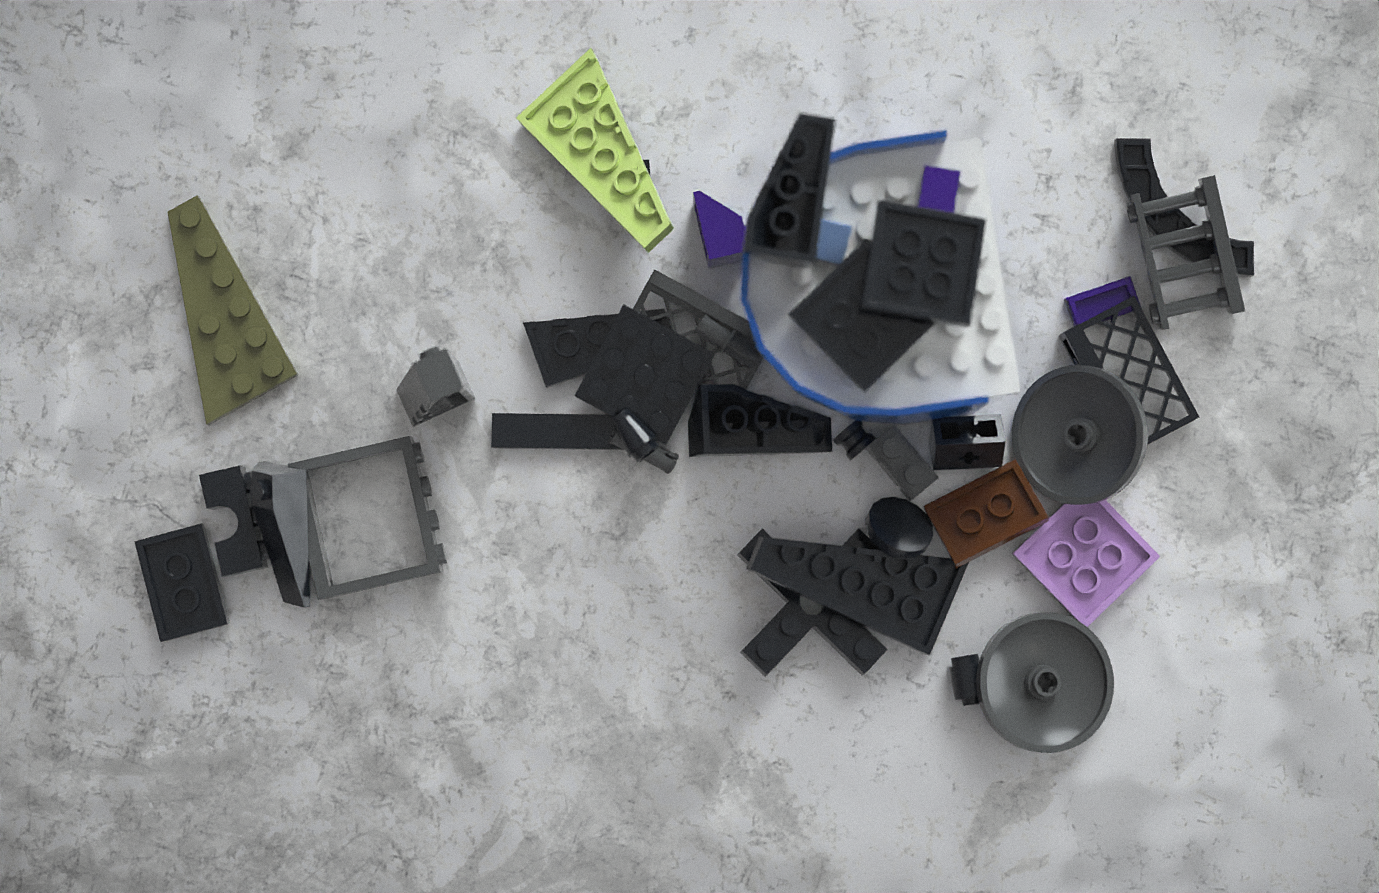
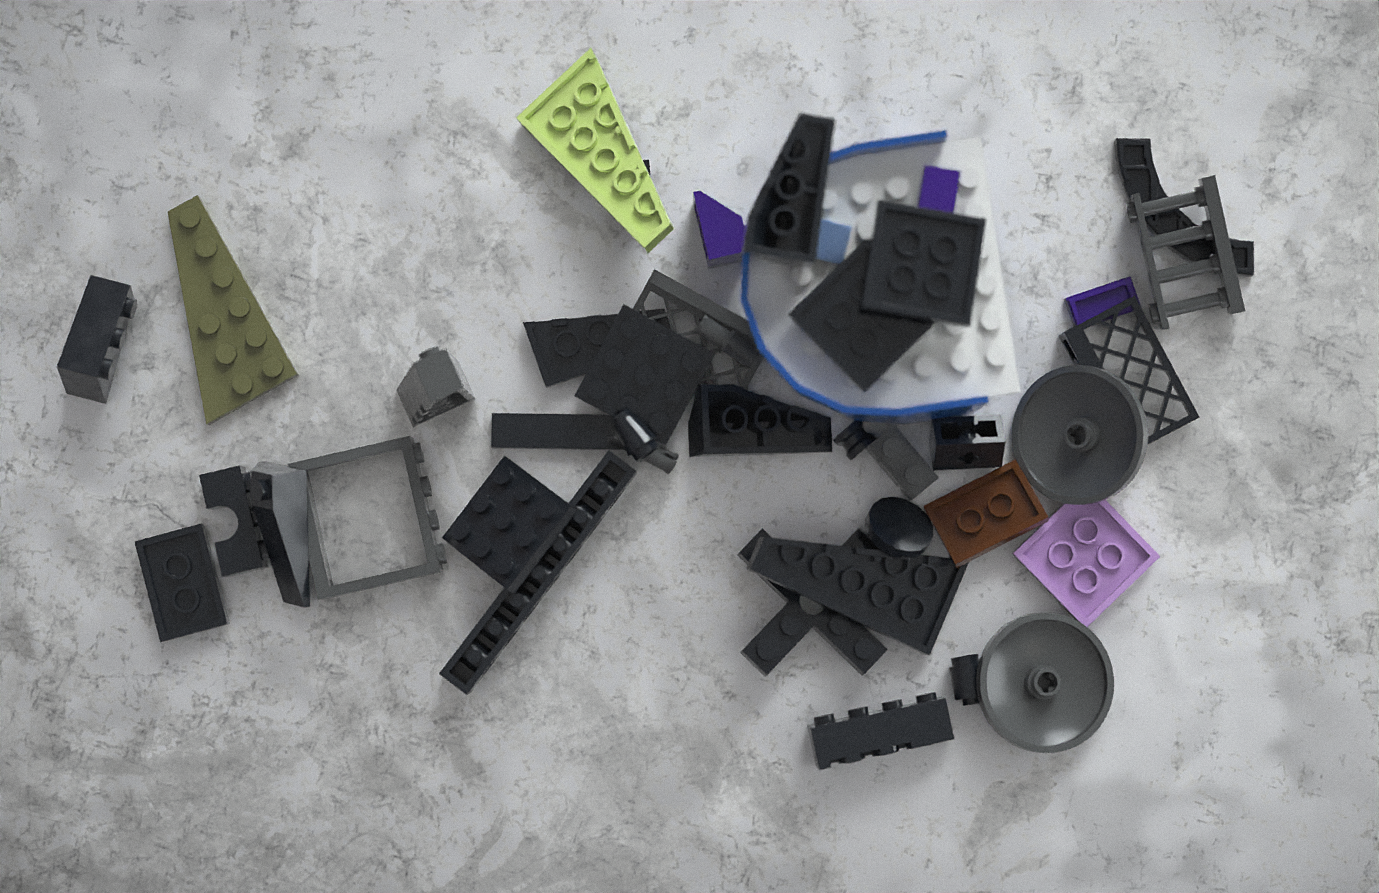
(96, 339): none -> black wedge
(509, 524): none -> black plate
(511, 610): none -> black brick
(880, 731): none -> black wedge

